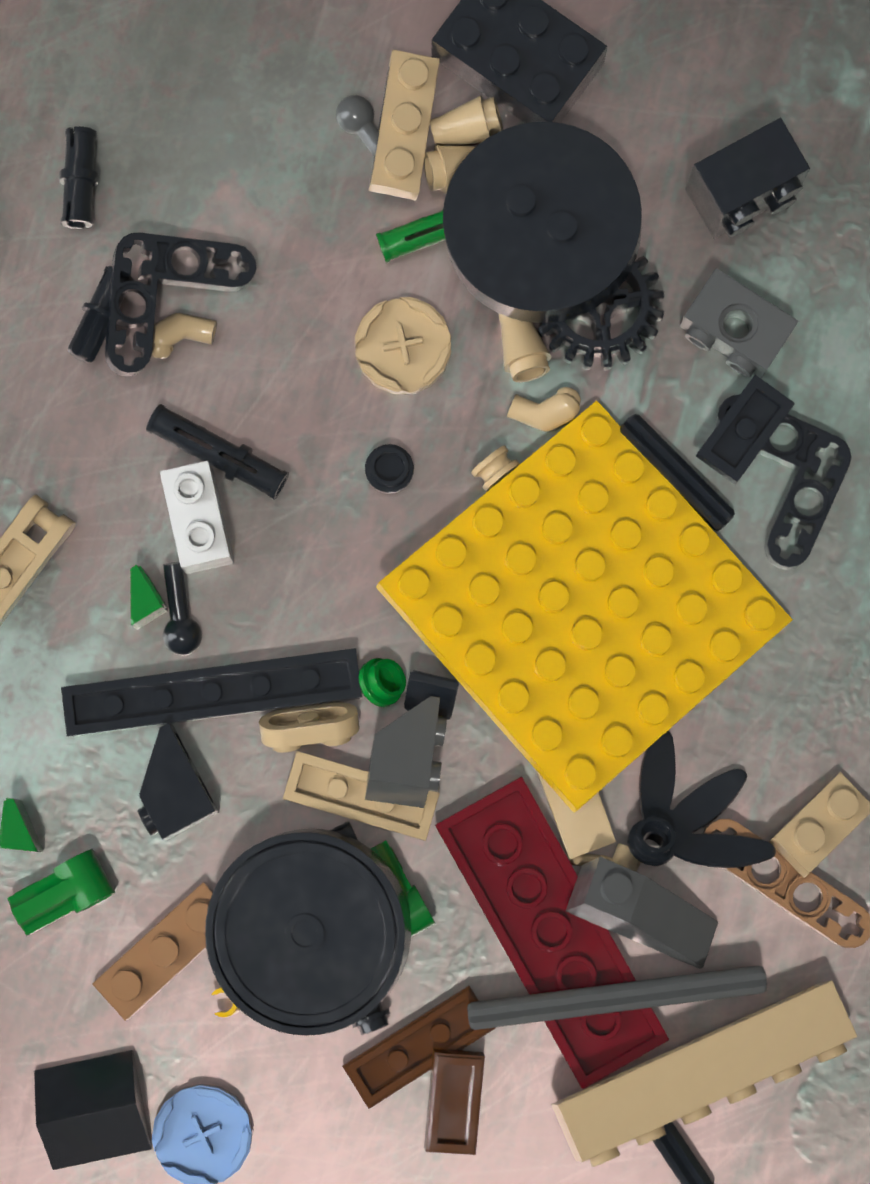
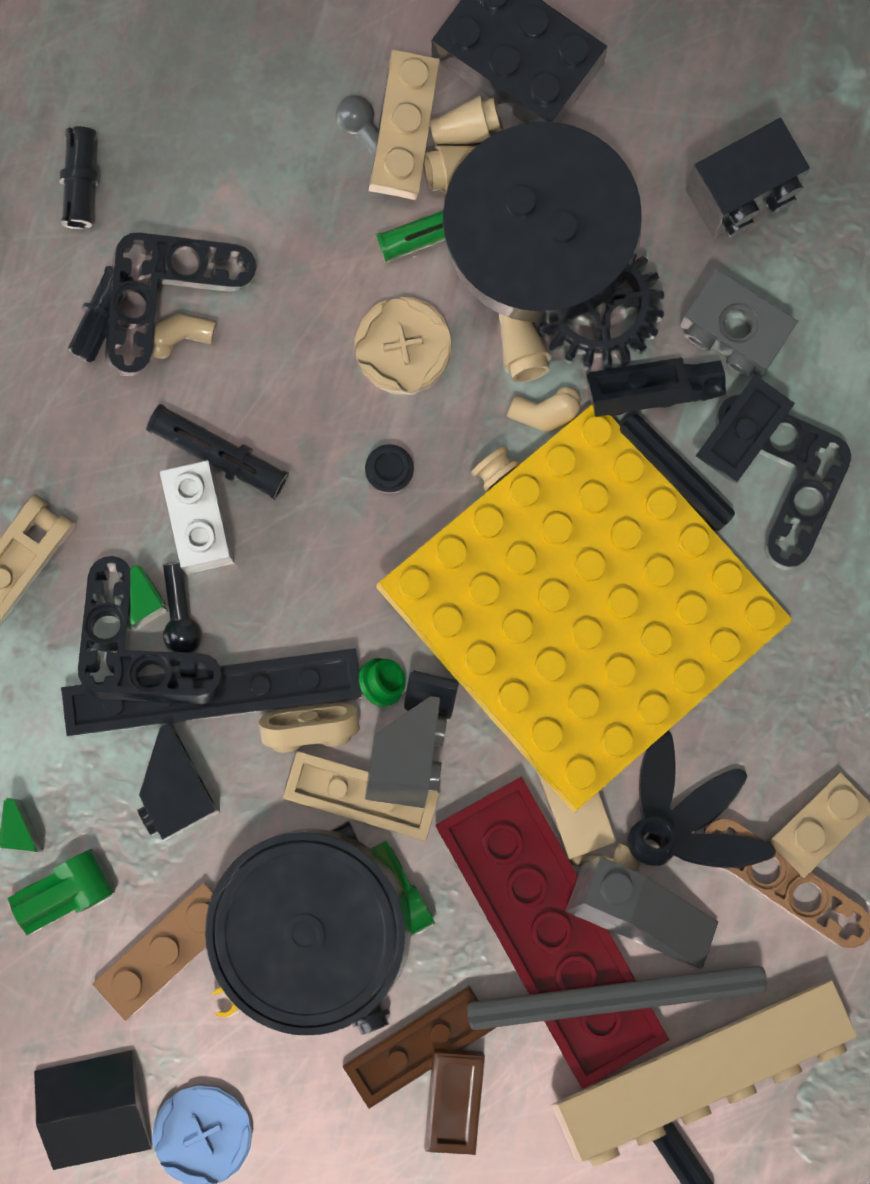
(128, 663): none -> black beam
(654, 385): none -> black hinge

